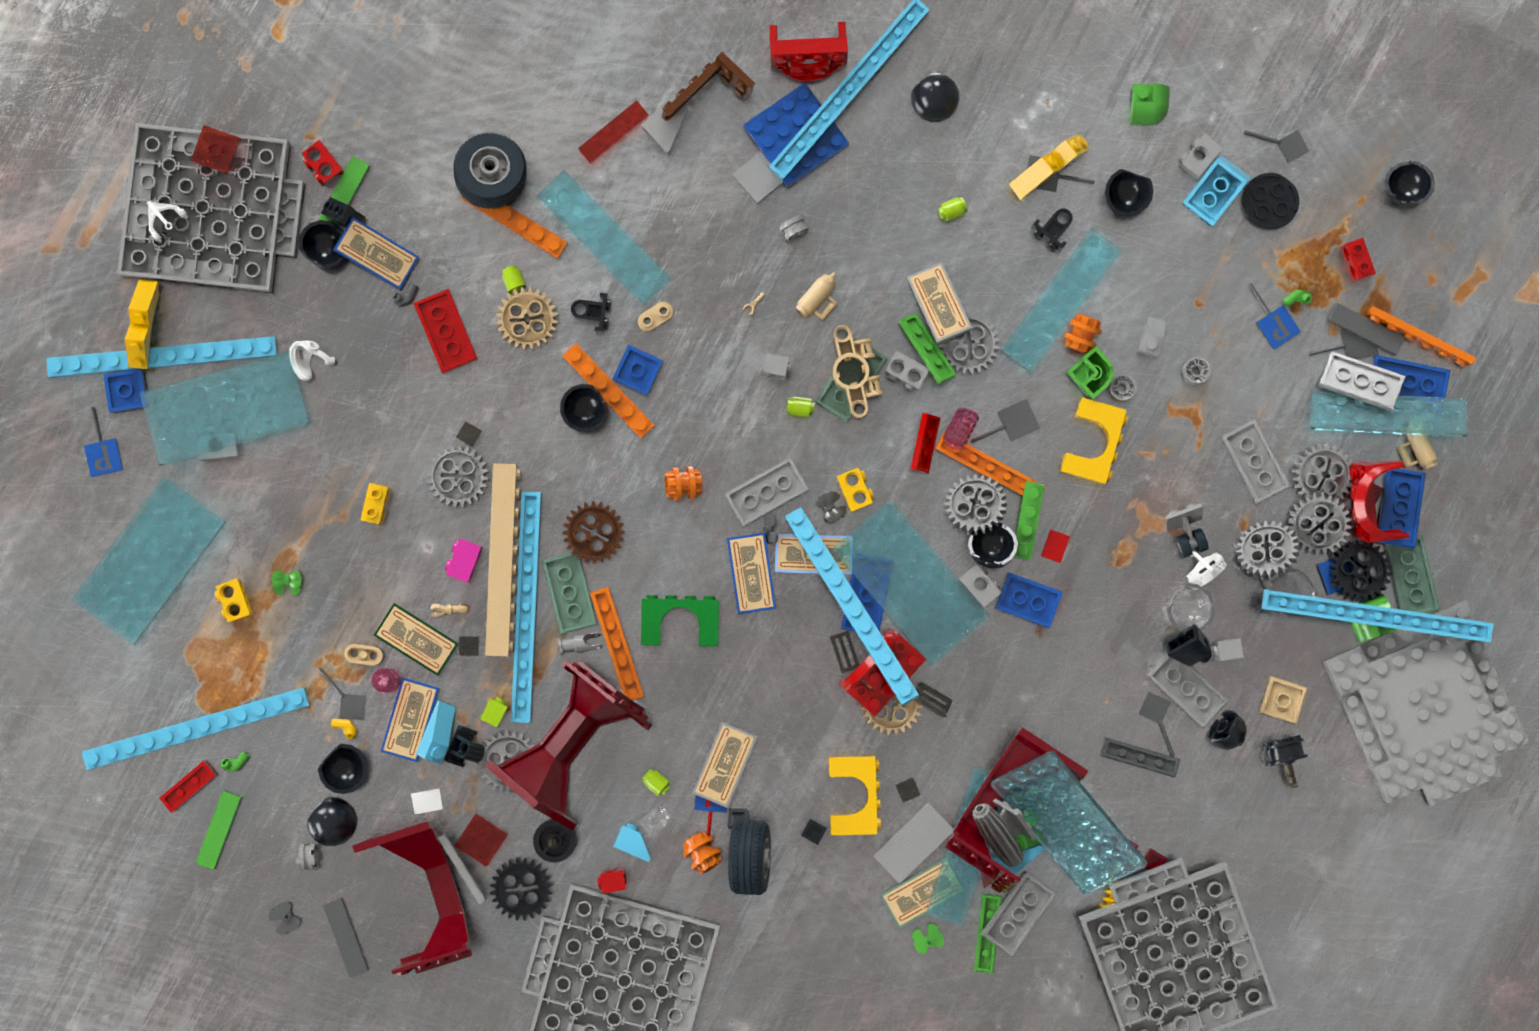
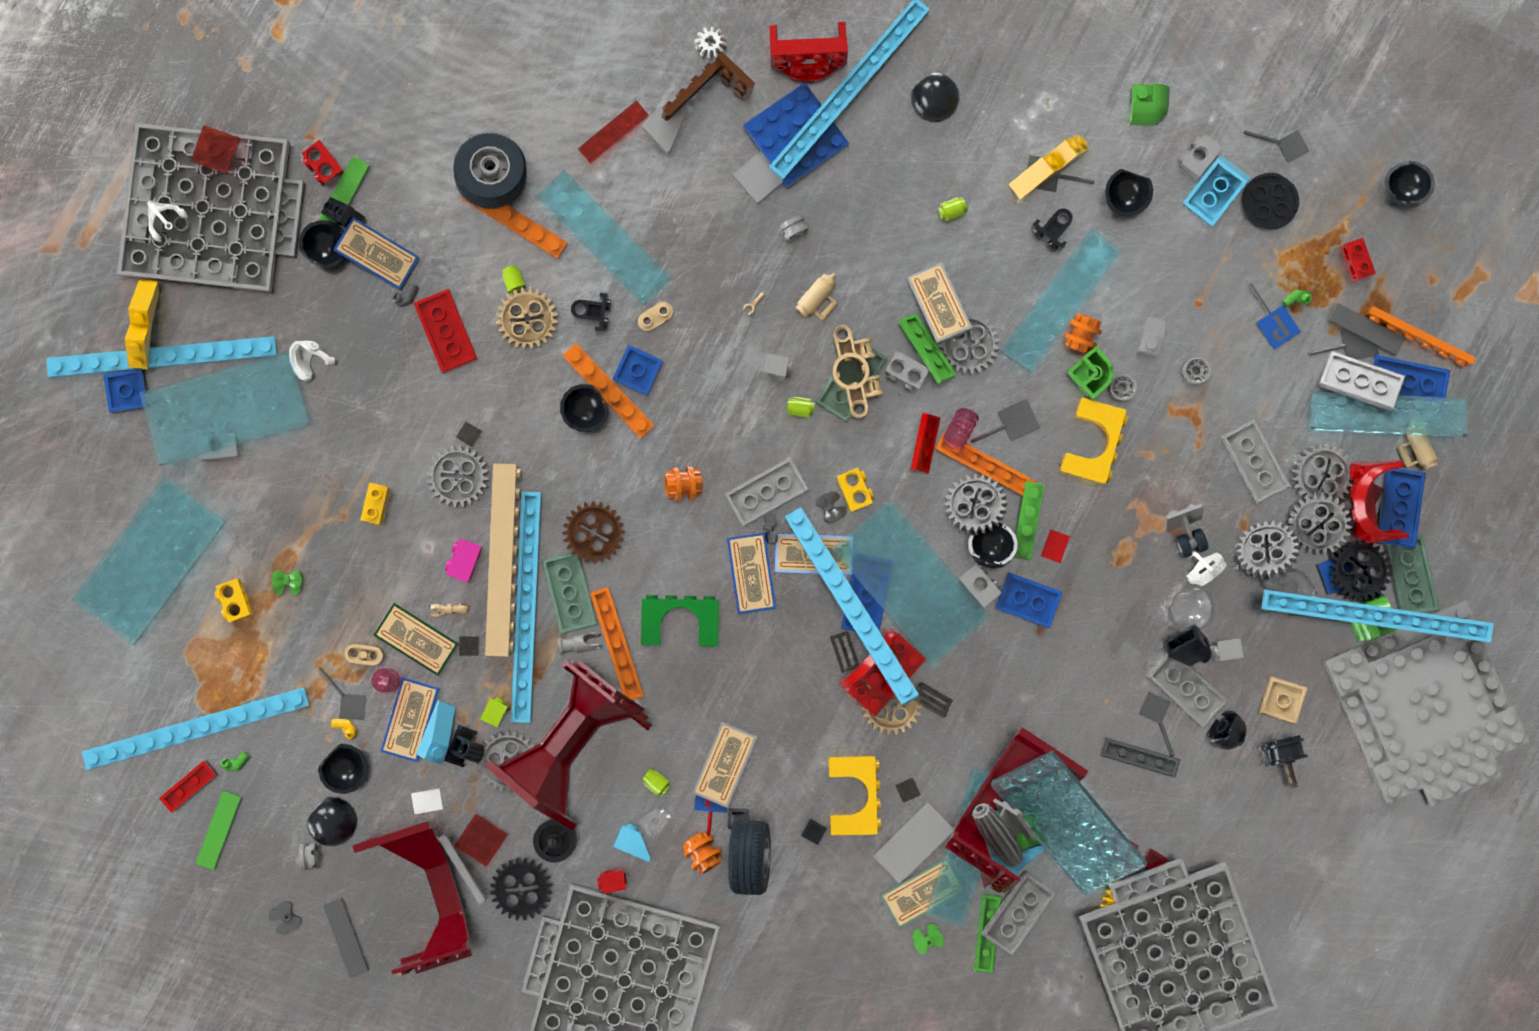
(102, 456): blue piece -> none
(717, 40): none -> white gear

